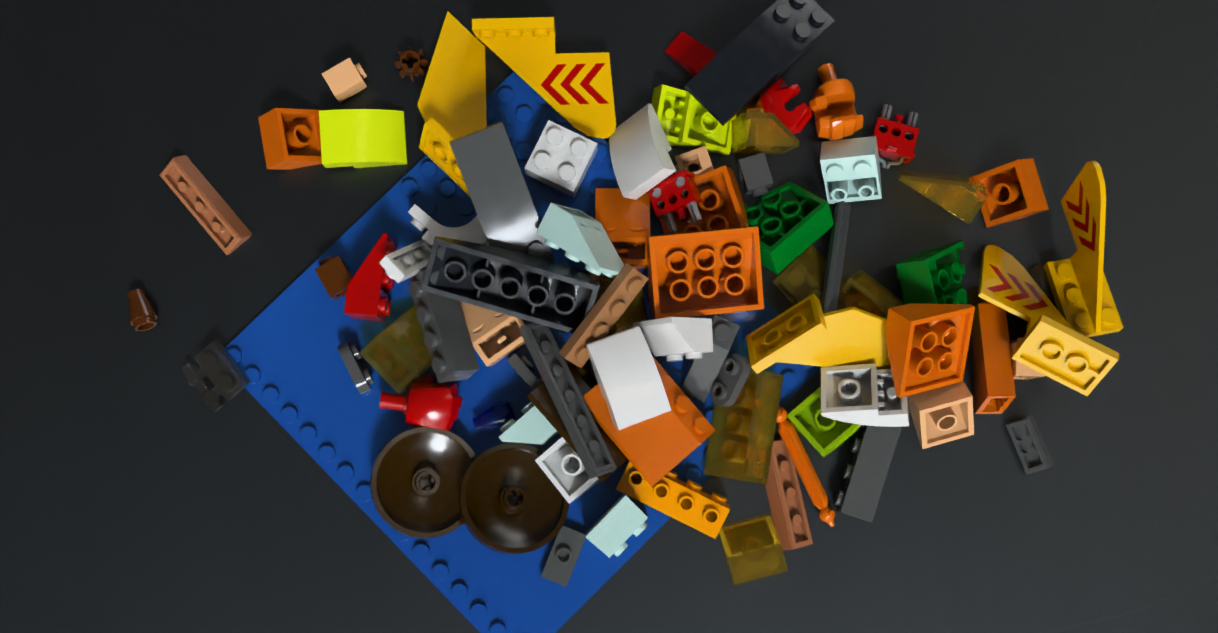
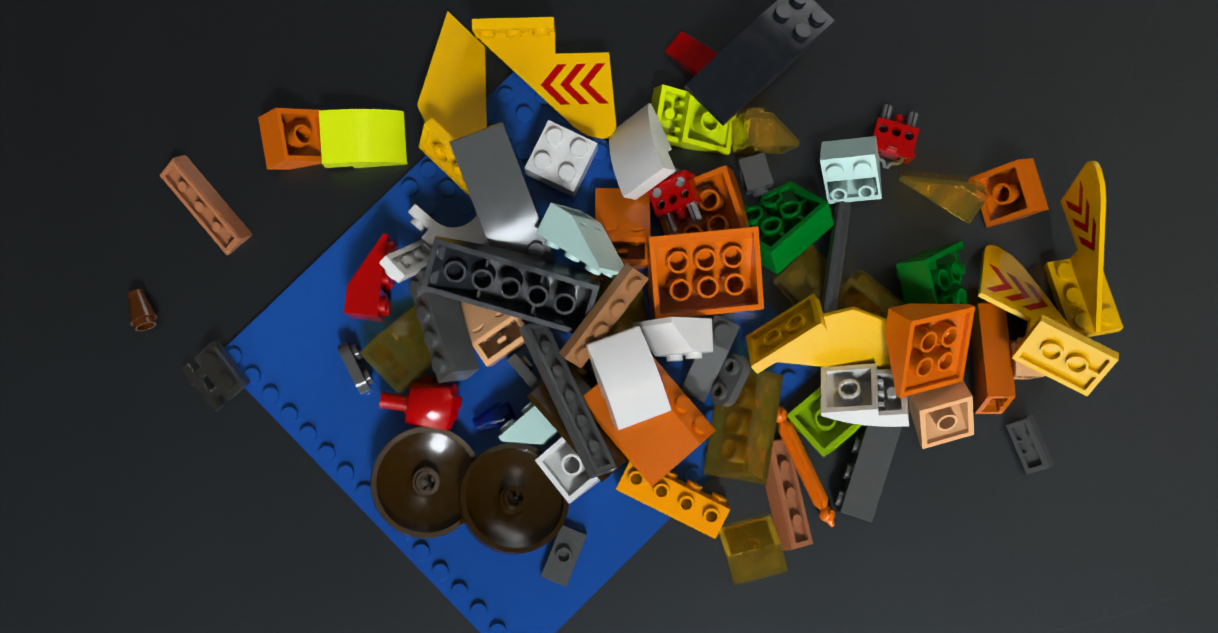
(334, 276): reddish brown brick -> none
(345, 79): light nougat brick -> none
(405, 61): reddish brown gear -> none
(617, 526): light aqua slope -> none
(696, 157): light nougat brick -> none
(774, 99): red piece -> none
(834, 106): orange piece -> none

